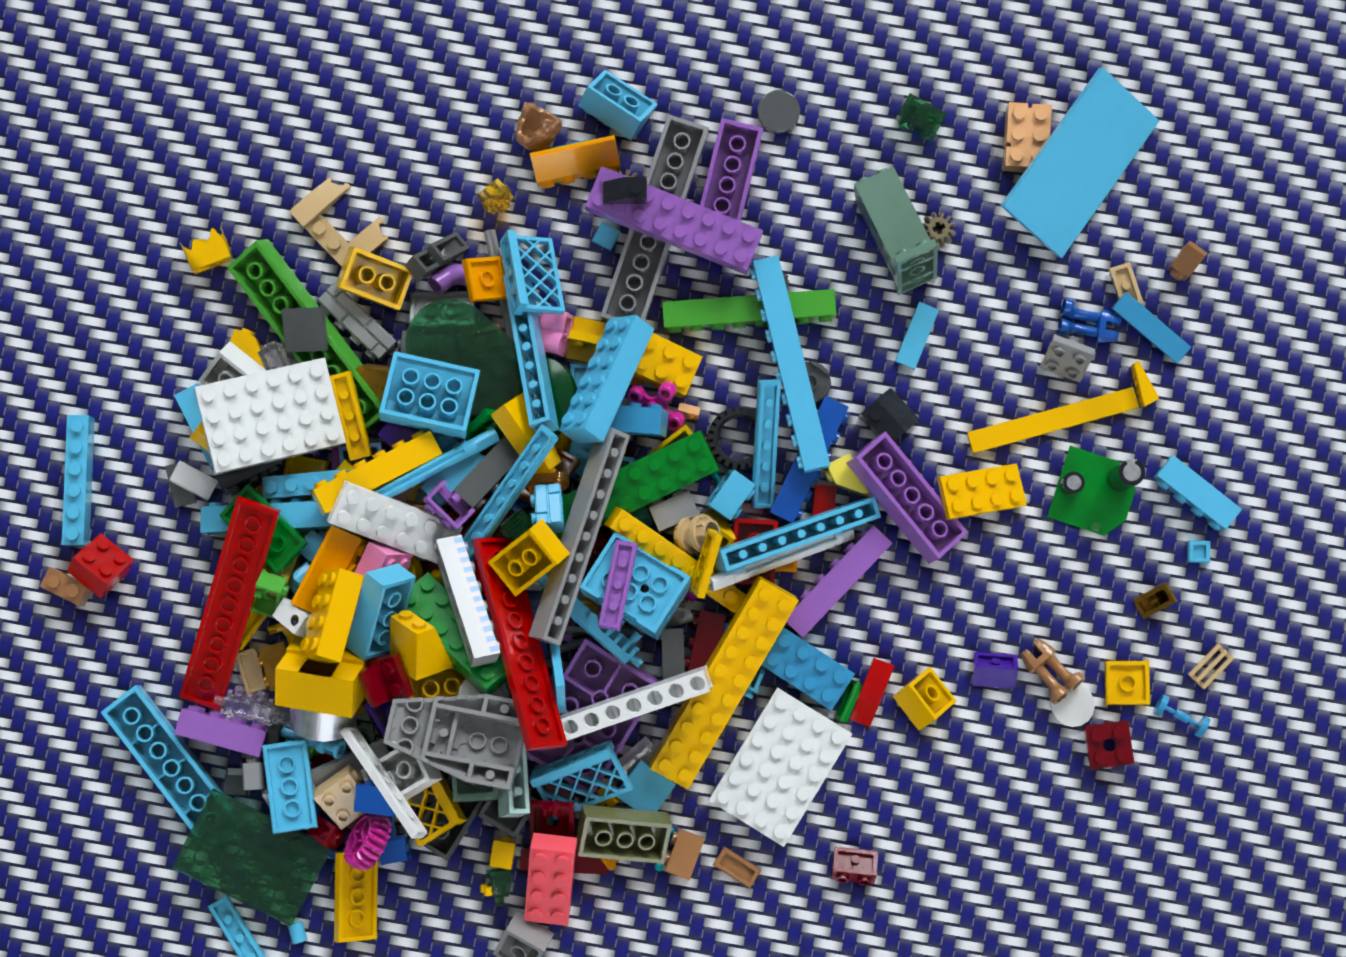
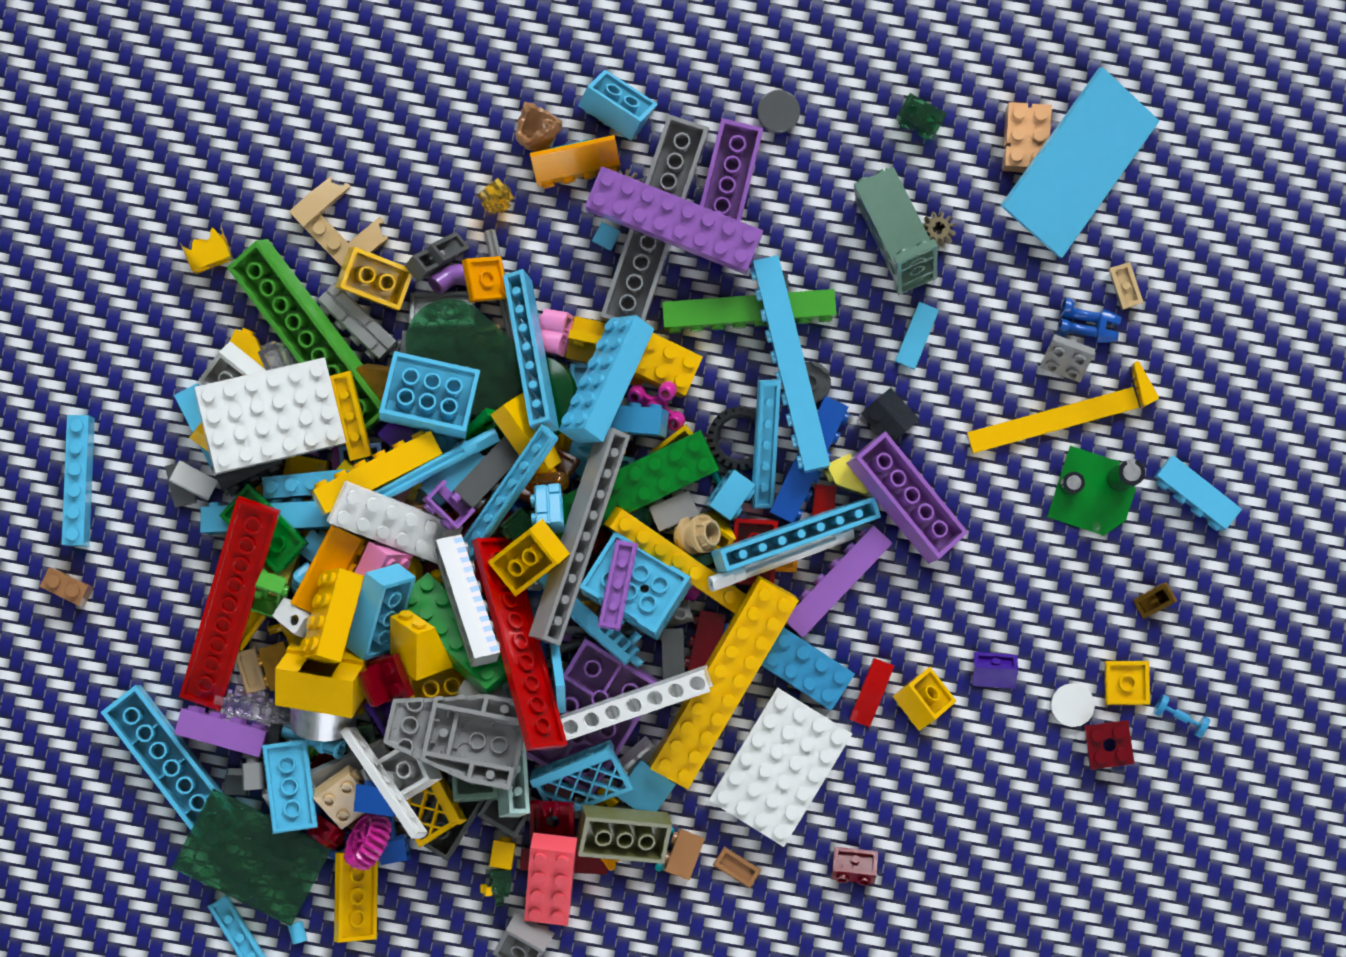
(100, 565): red brick -> none
(304, 329): dark grey tile -> none
(514, 271): medium azure fence -> none
(625, 191): black slope -> none
(689, 411): light nougat tile -> none
(706, 563): yellow tile -> none
(754, 688): medium azure arm -> none
(848, 701): green tile -> none
(981, 491): yellow plate -> none
(1048, 657): medium nougat piece -> none
(1151, 327): dark azure tile -> none
(1186, 261): medium nougat slope -> none
(1198, 551): medium azure tile -> none
(1223, 653): tan tile -> none

